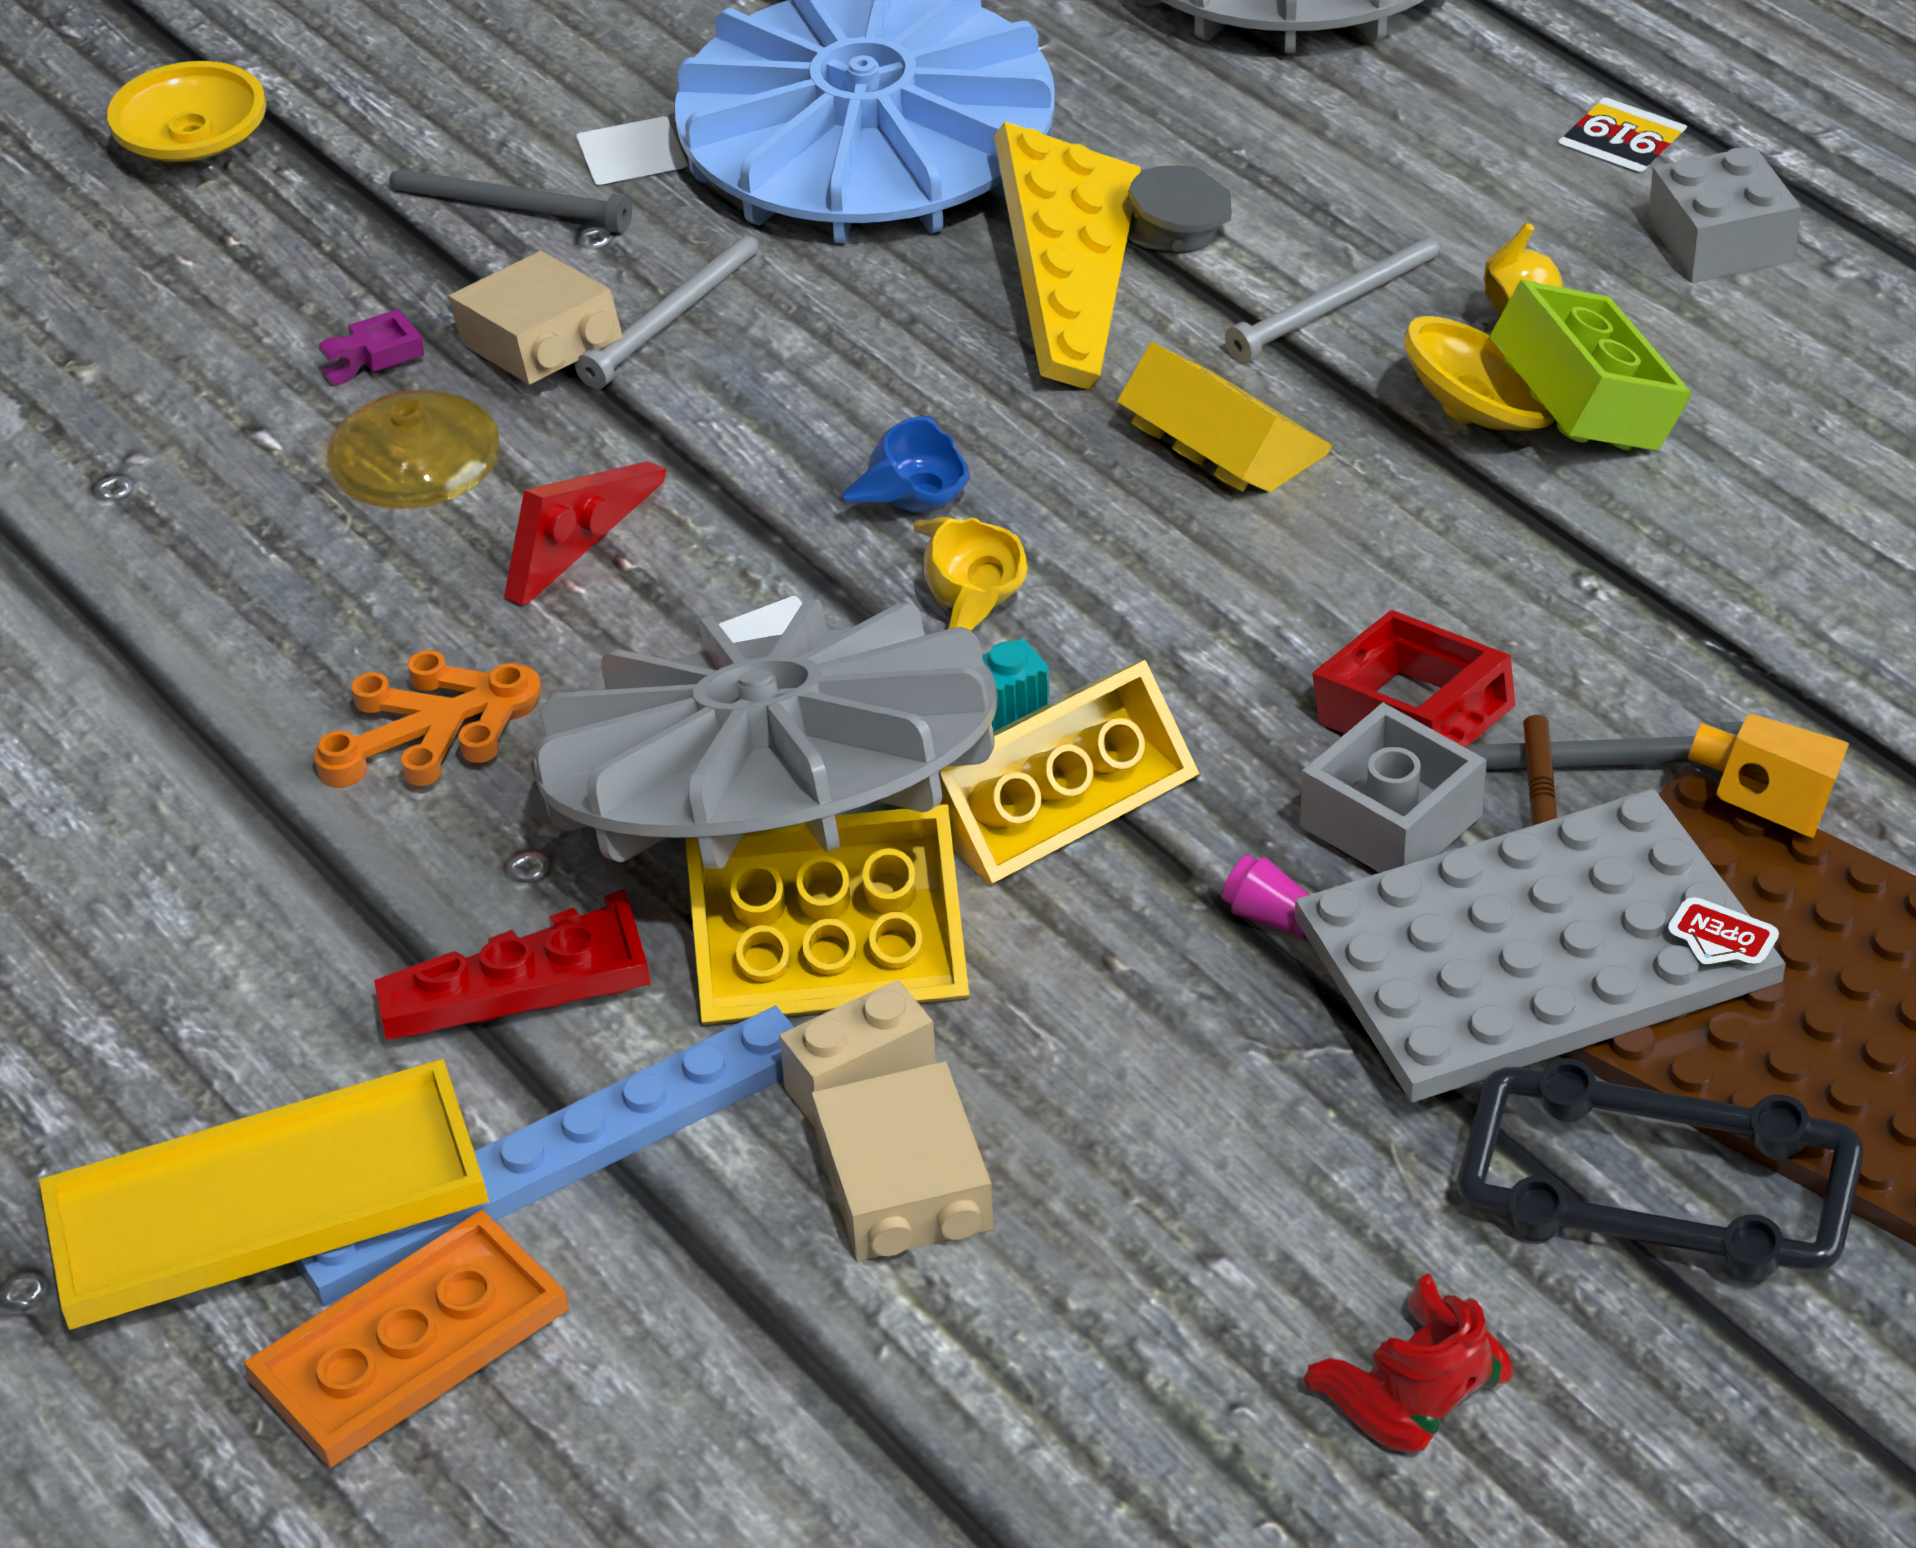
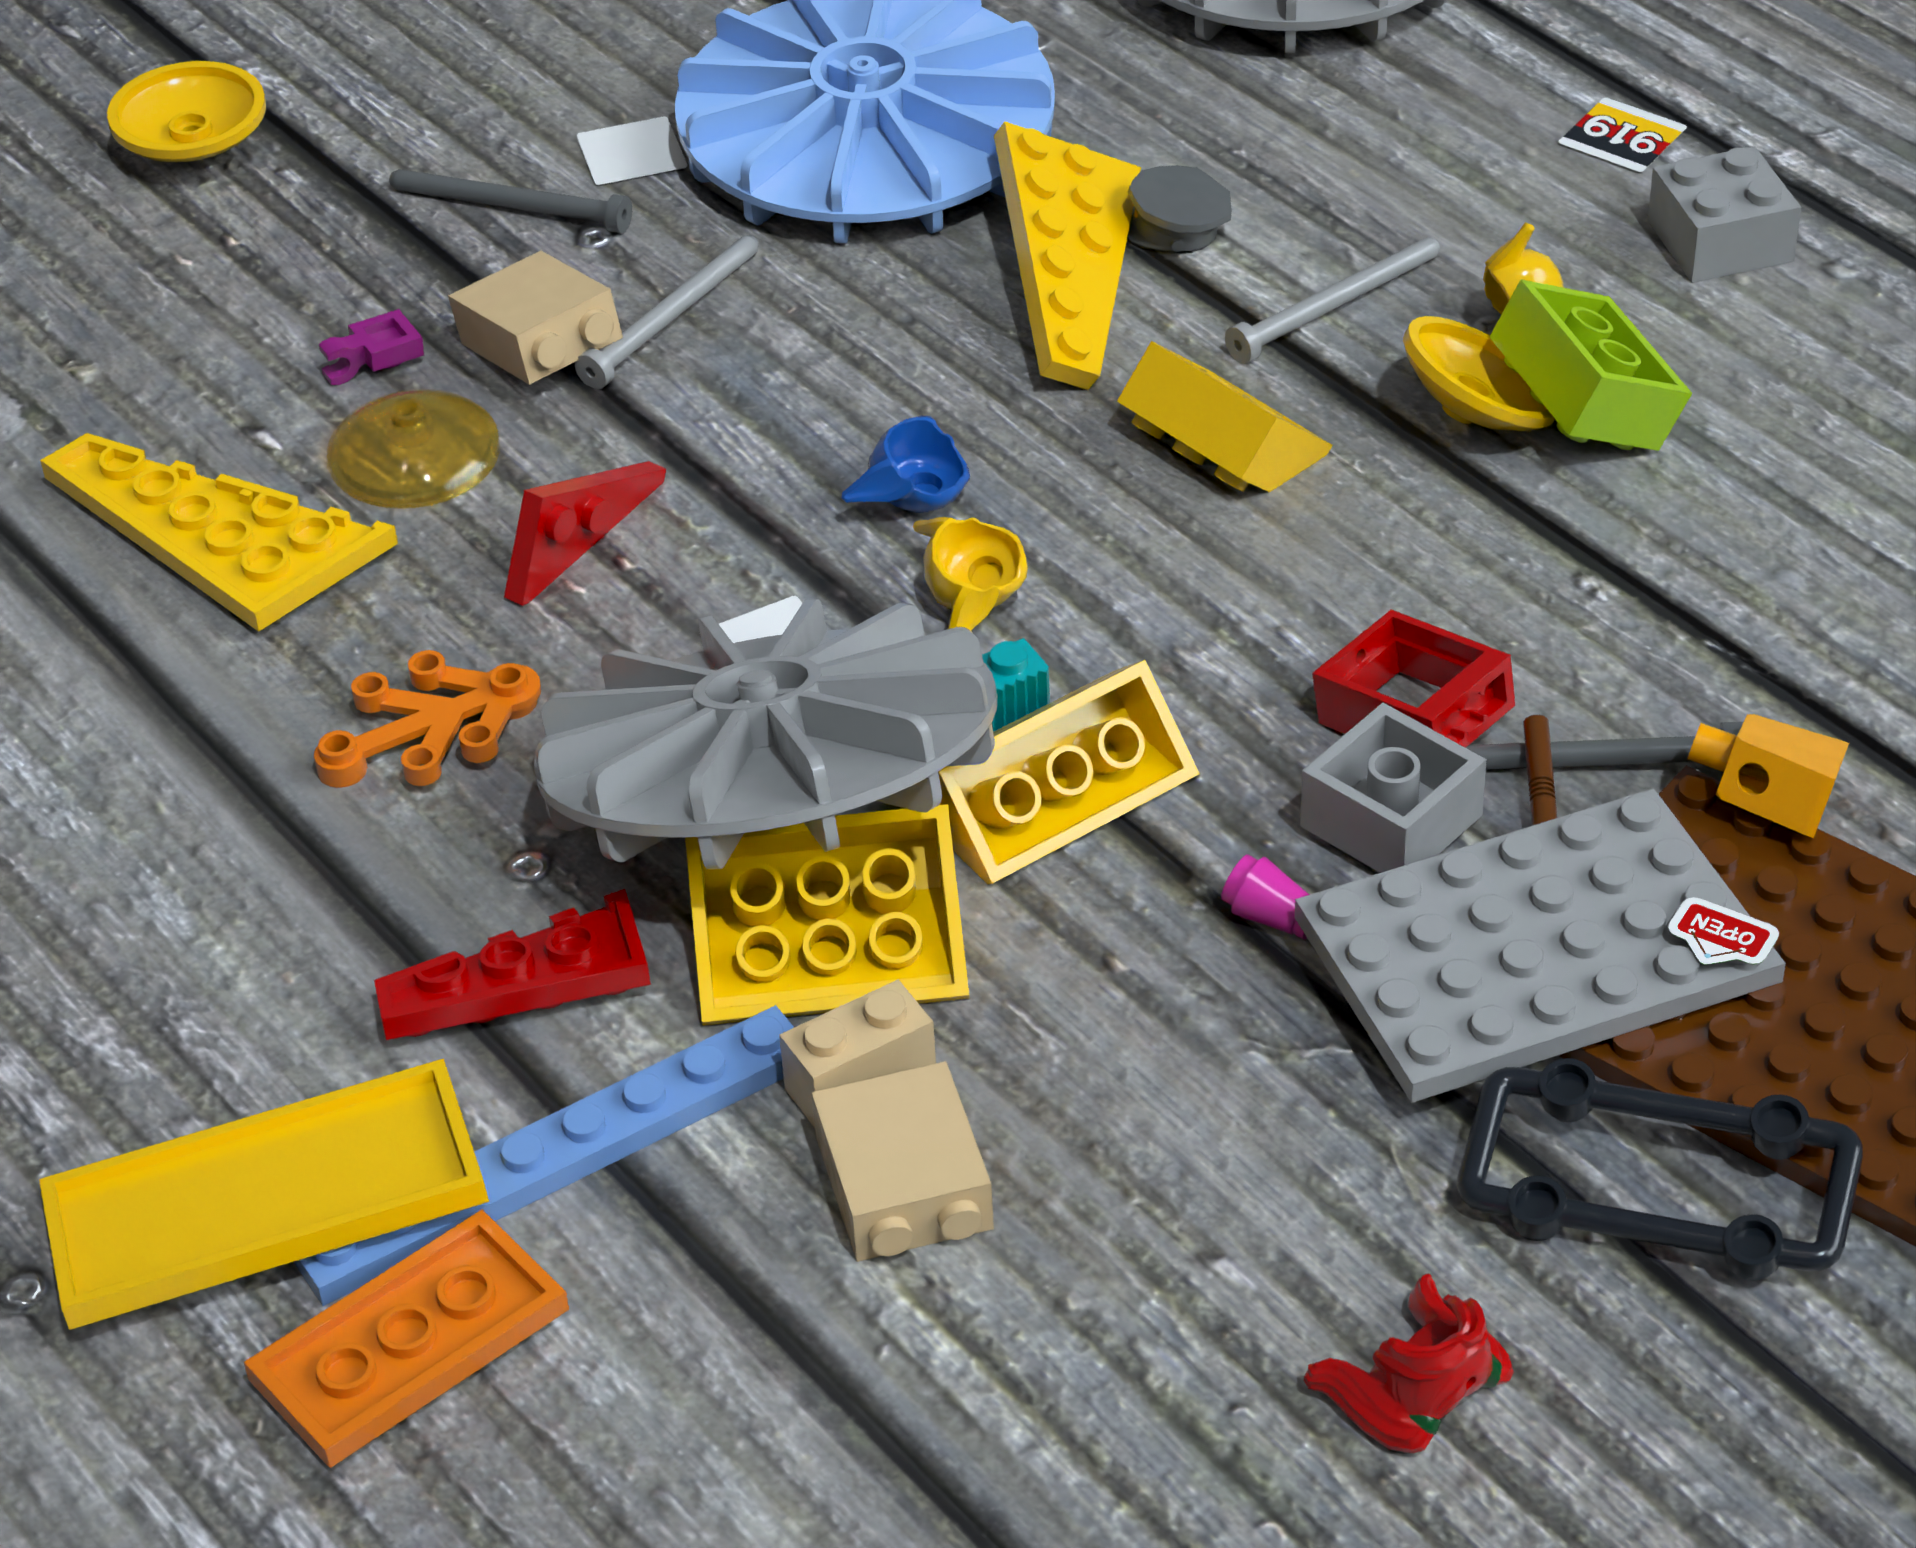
(223, 535): none -> yellow wing

